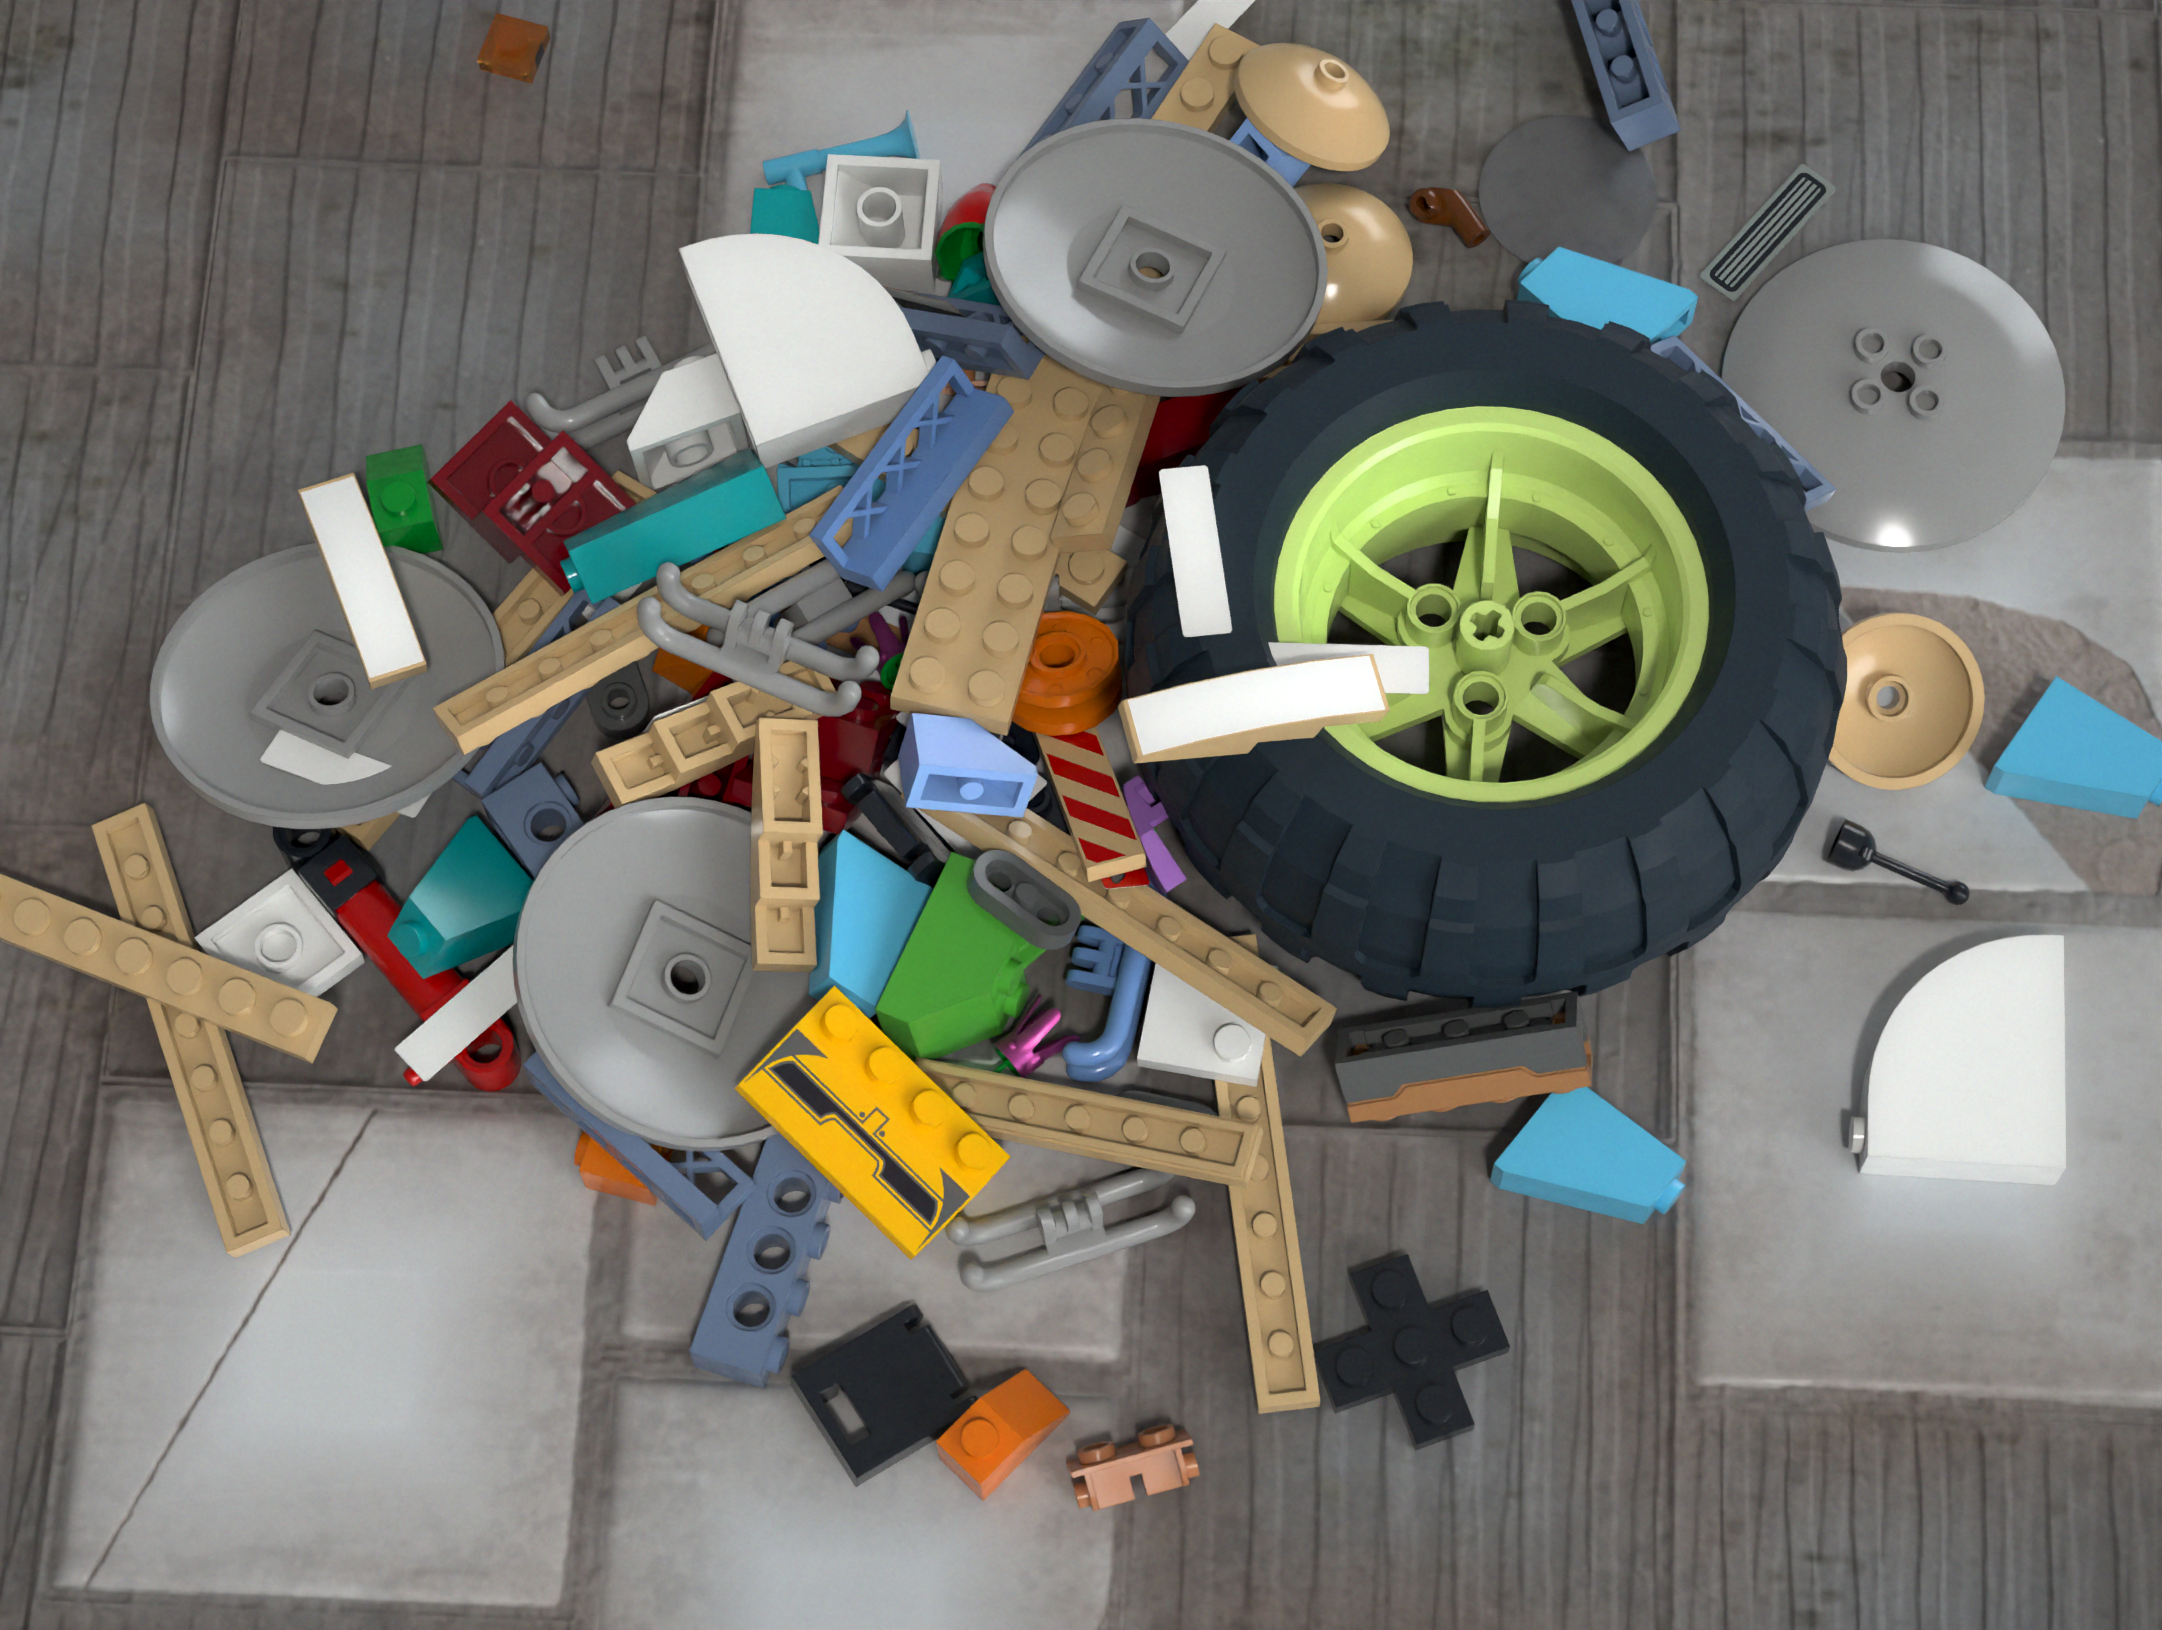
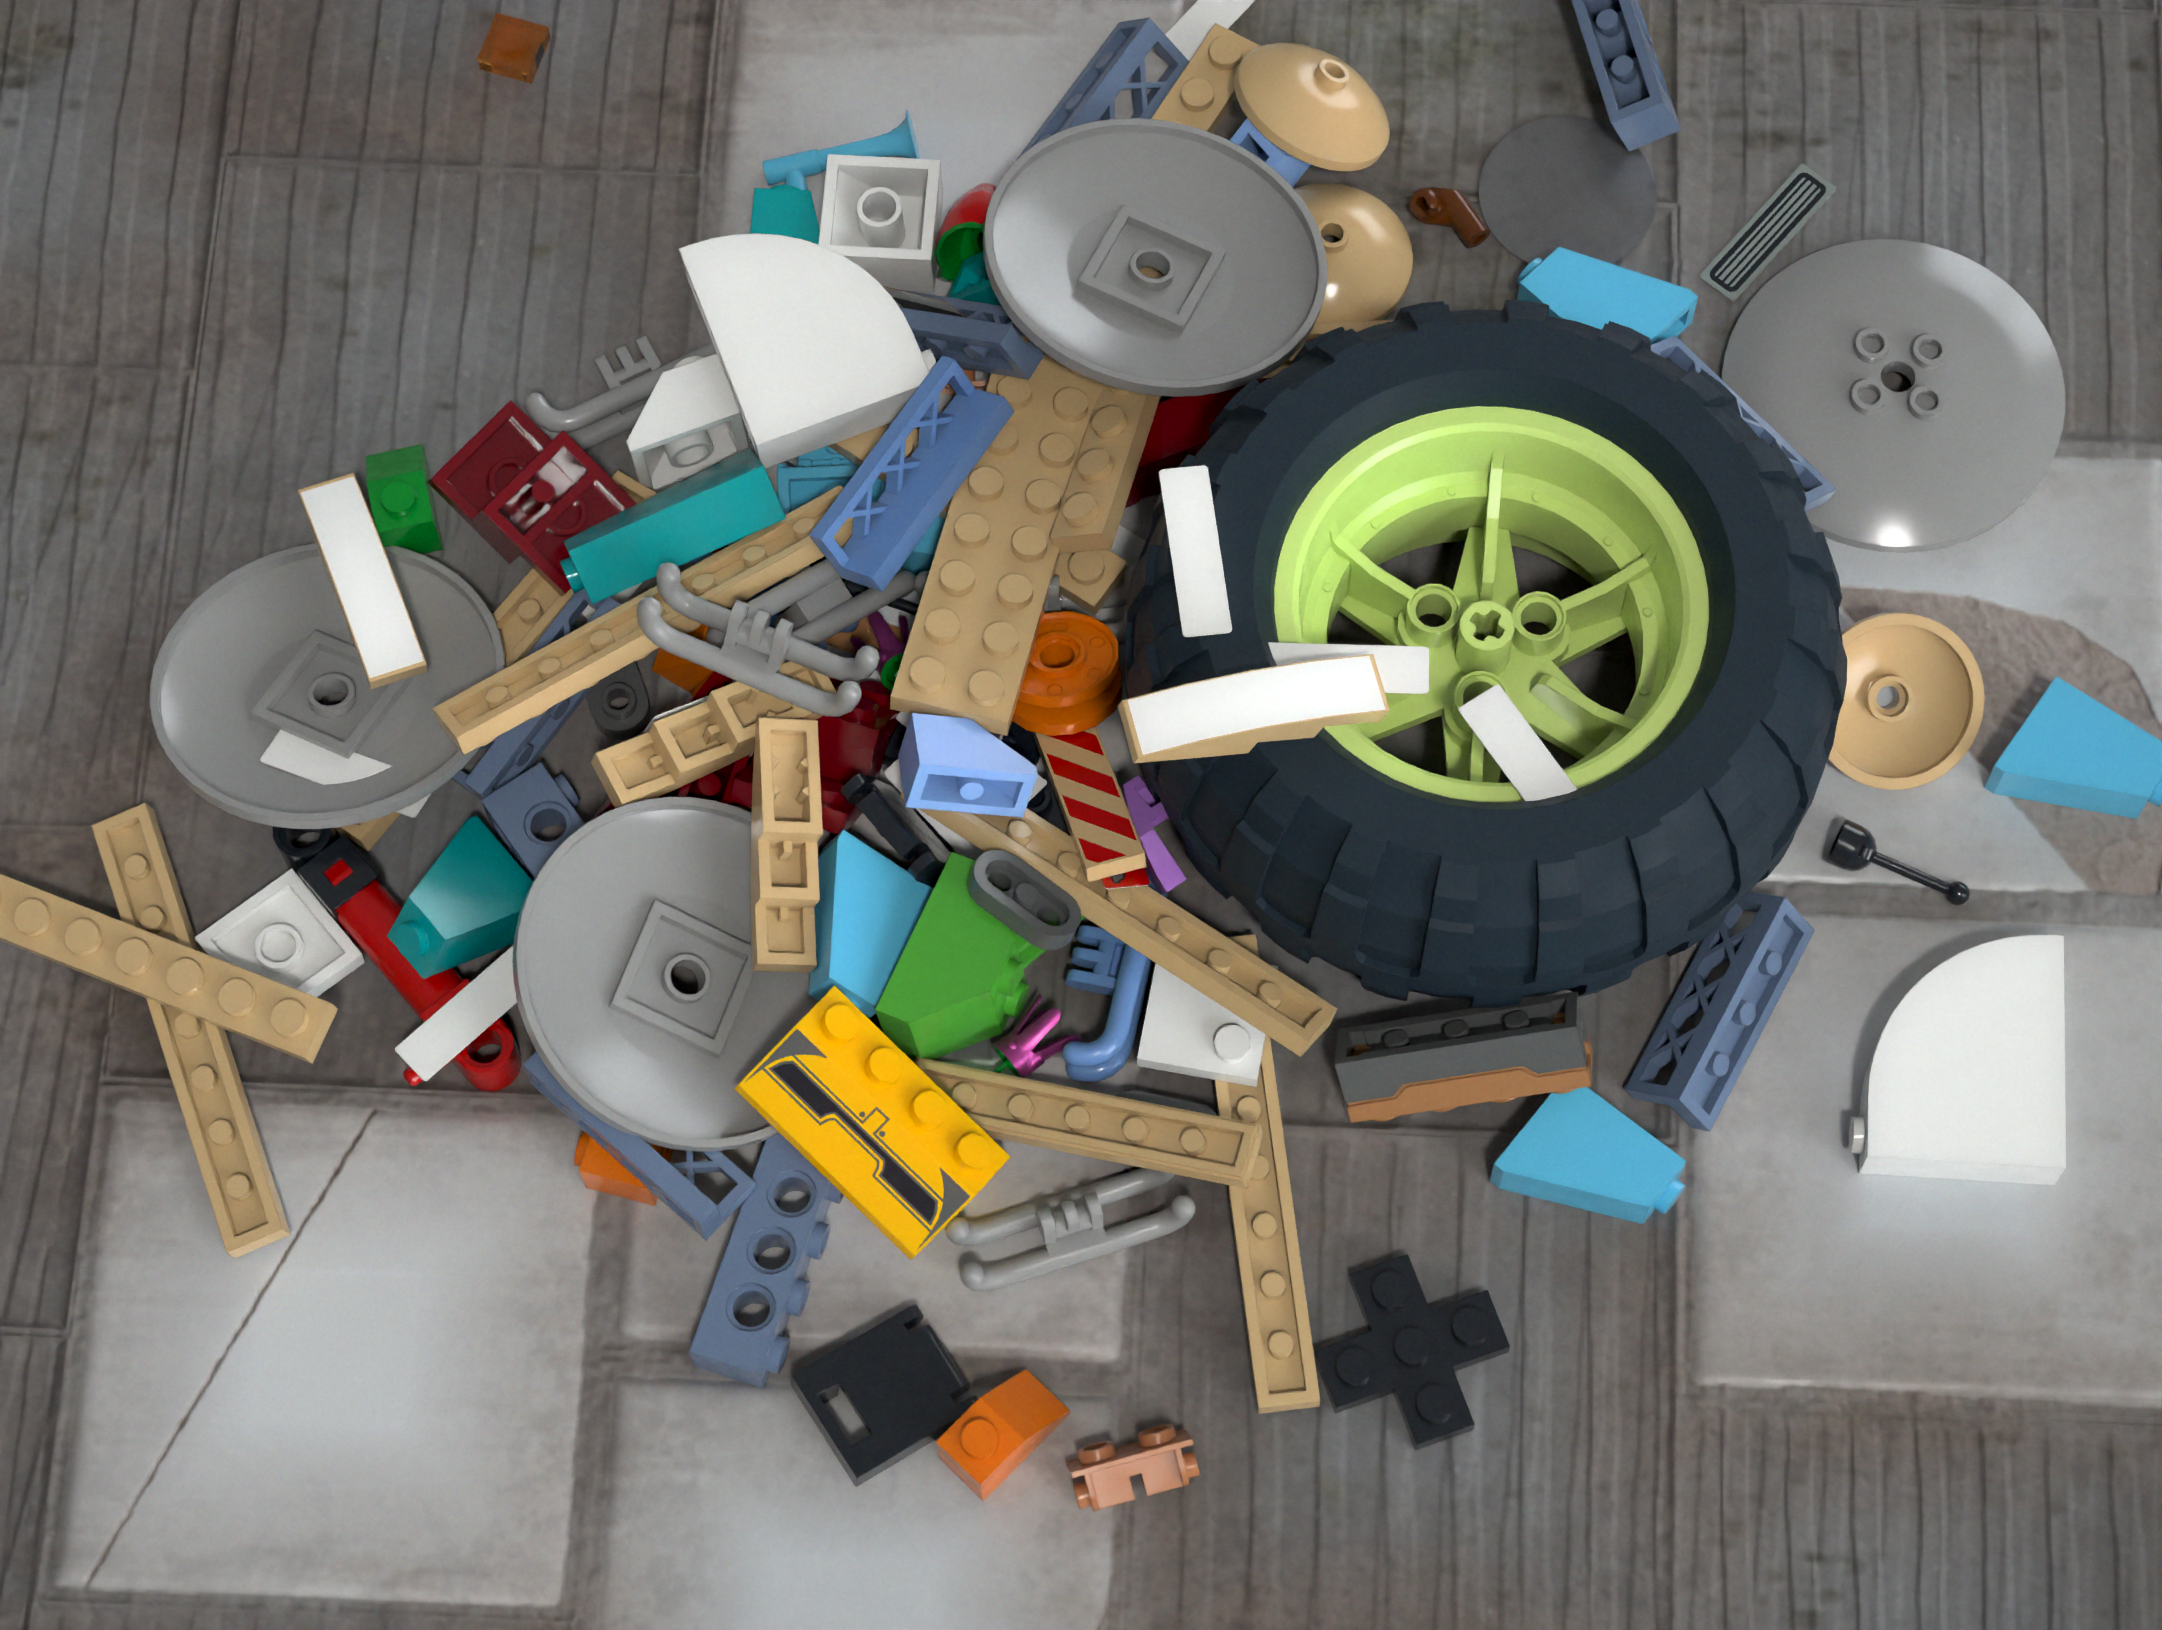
(1515, 746): none -> white sticker
(1733, 1009): none -> sand blue fence

